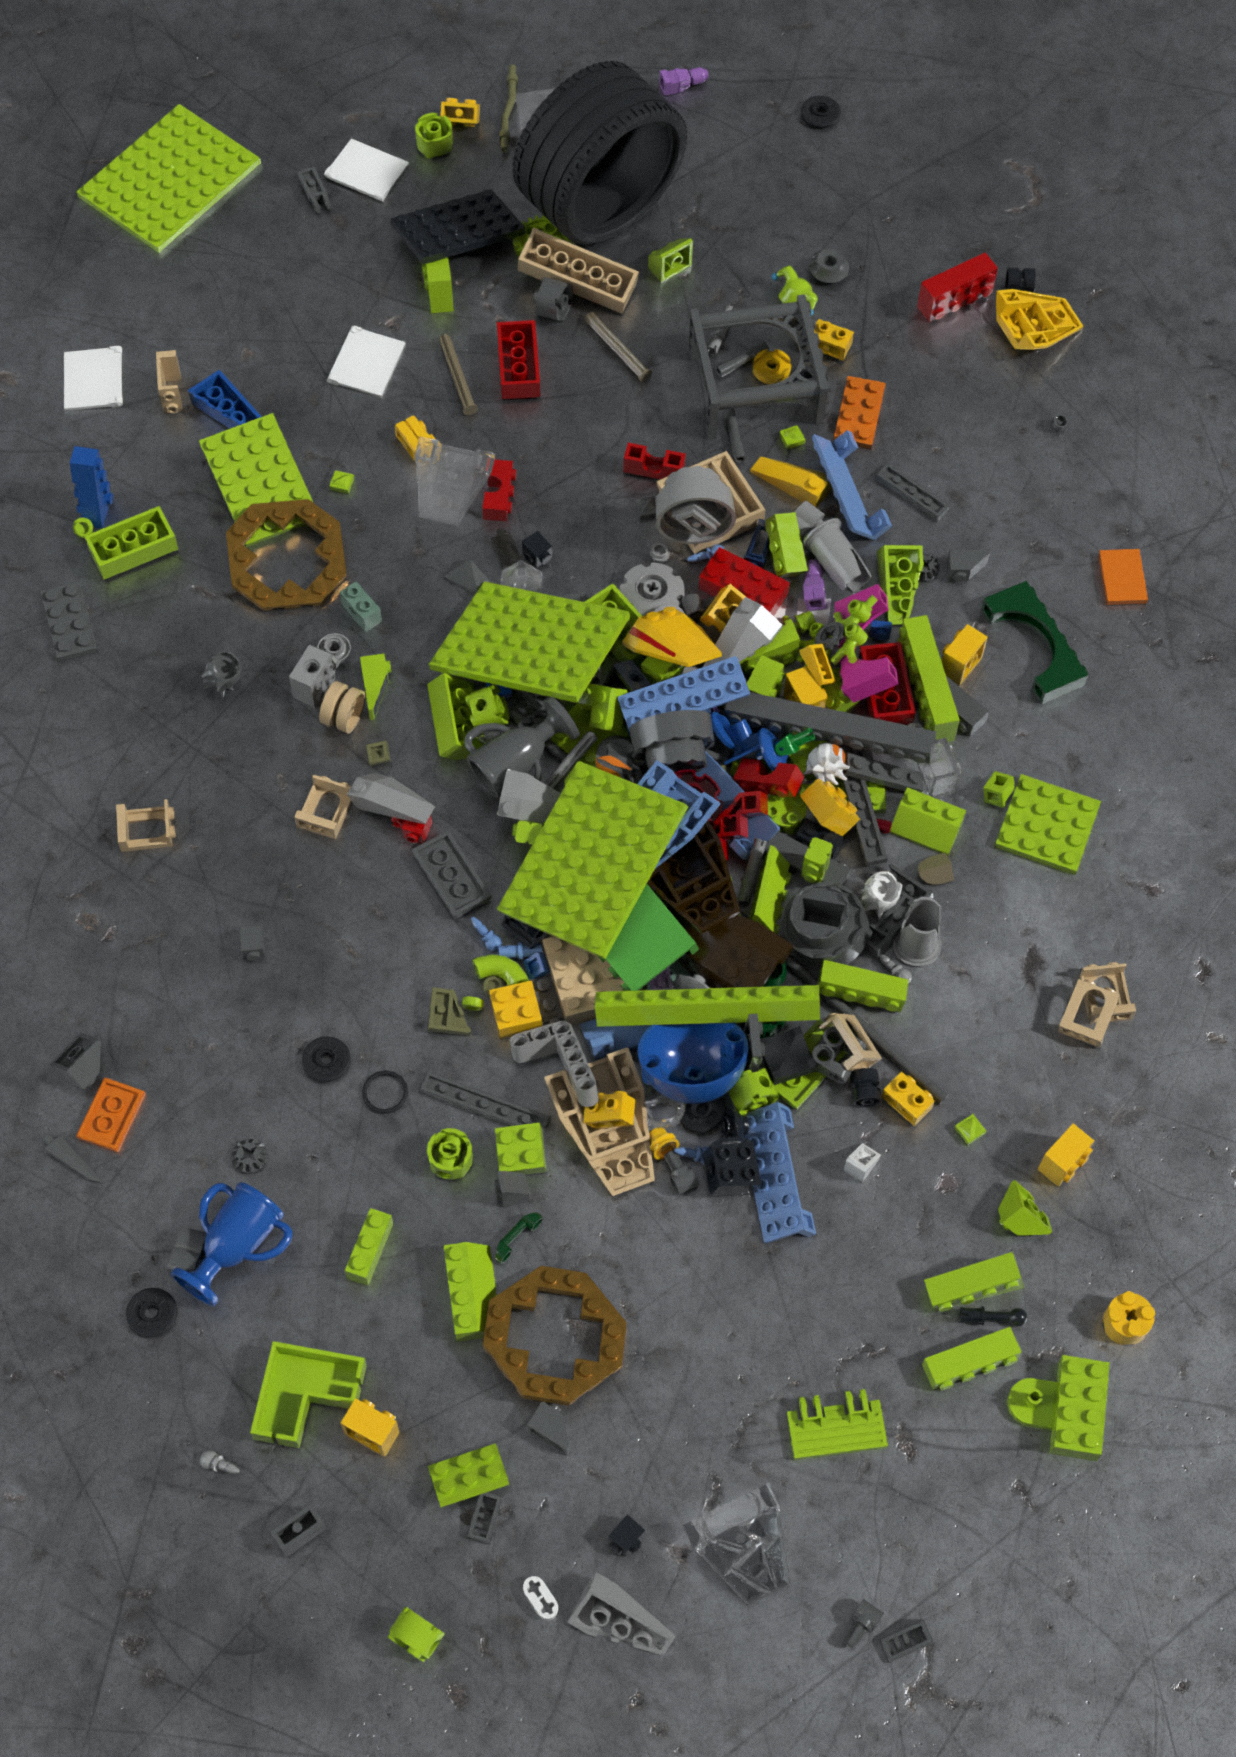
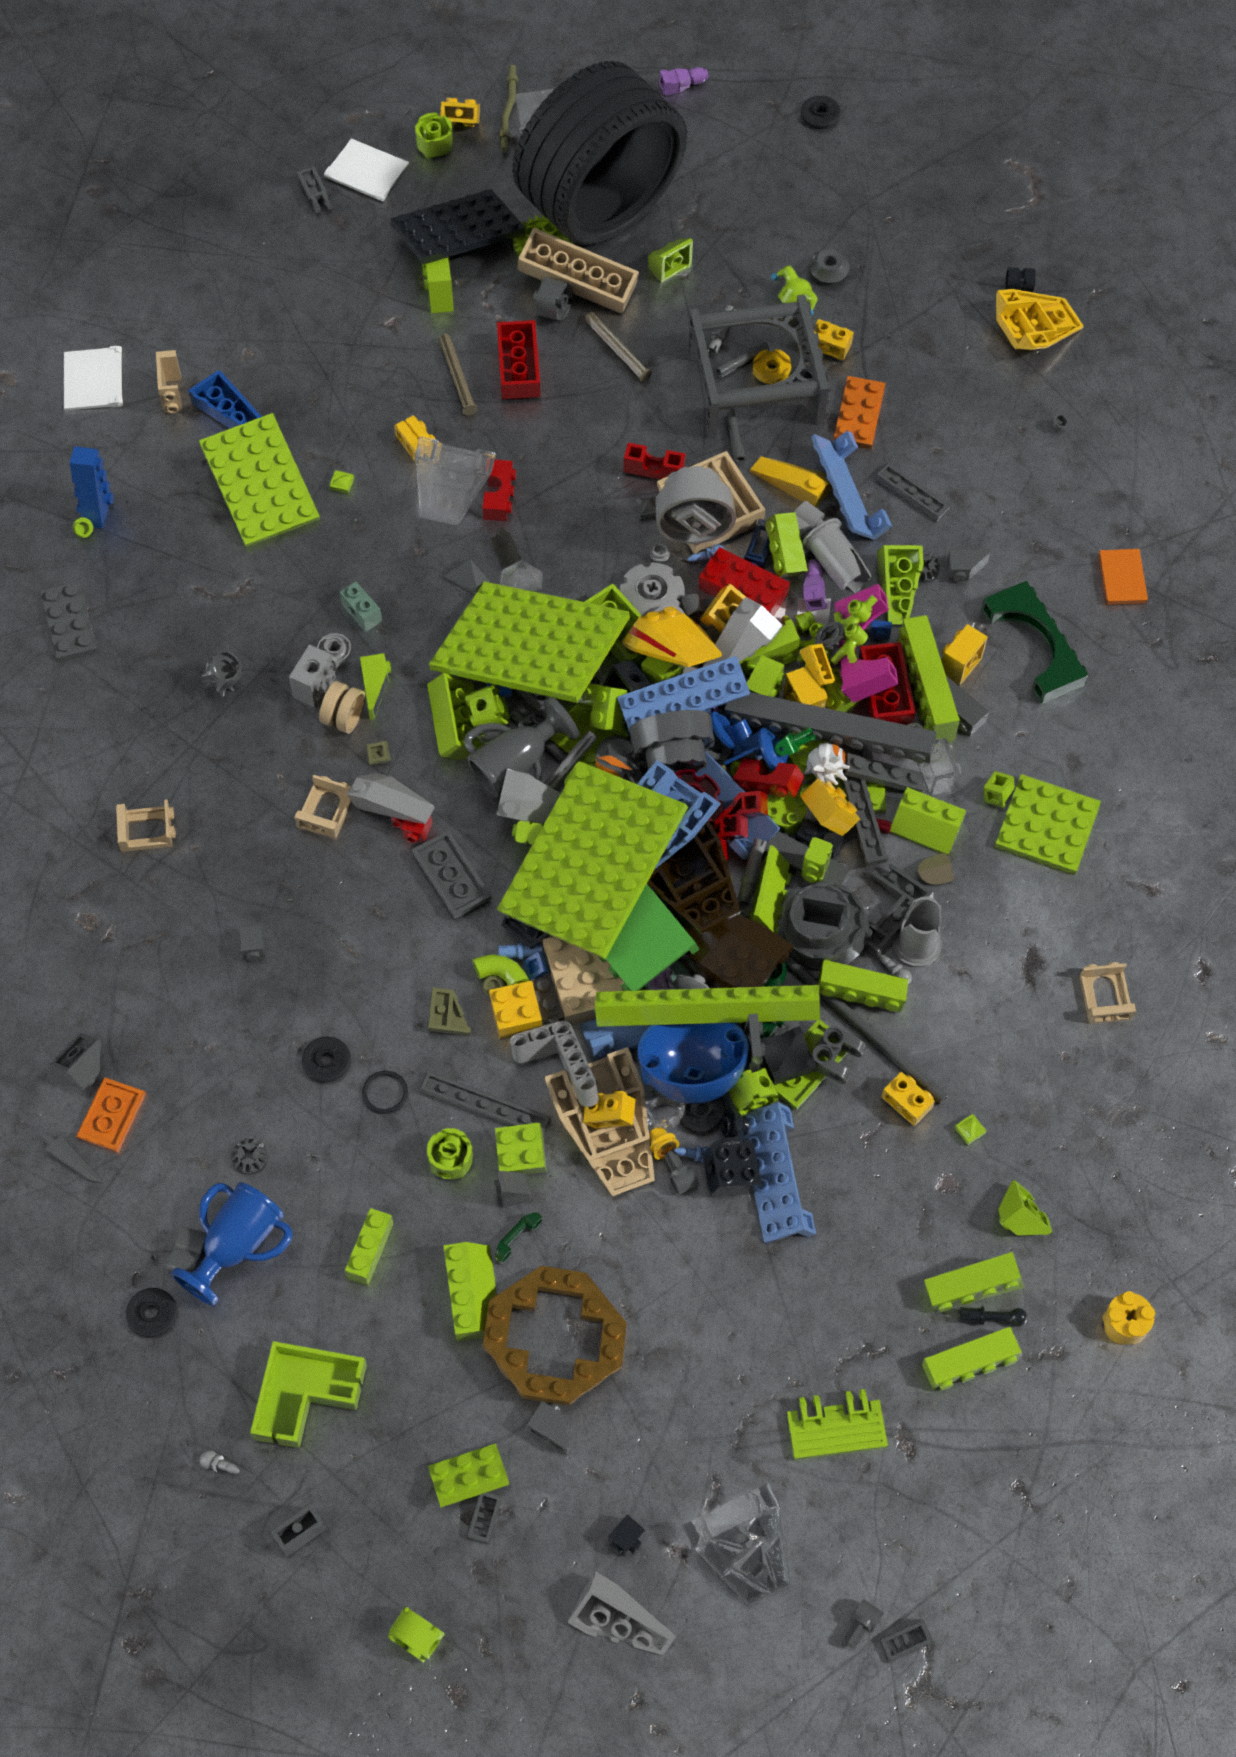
(131, 542): lime brick -> none
(168, 178): lime plate -> none
(290, 593): pearl gold plate -> none
(366, 361): white piece -> none
(370, 1426): yellow brick -> none
(472, 1003): lime tile -> none
(491, 940): medium blue bar -> none
(535, 1601): white beam -> none
(537, 549): black brick -> none
(792, 437): lime tile -> none
(860, 1057): tan panel -> none
(861, 1162): white slope -> none
(865, 1084): black wheel -> none
(880, 892): white hair -> none
(957, 287): red brick -> none
(1066, 1155): yellow brick -> none
(1069, 1407): lime brick -> none
(1082, 1033): tan panel -> none

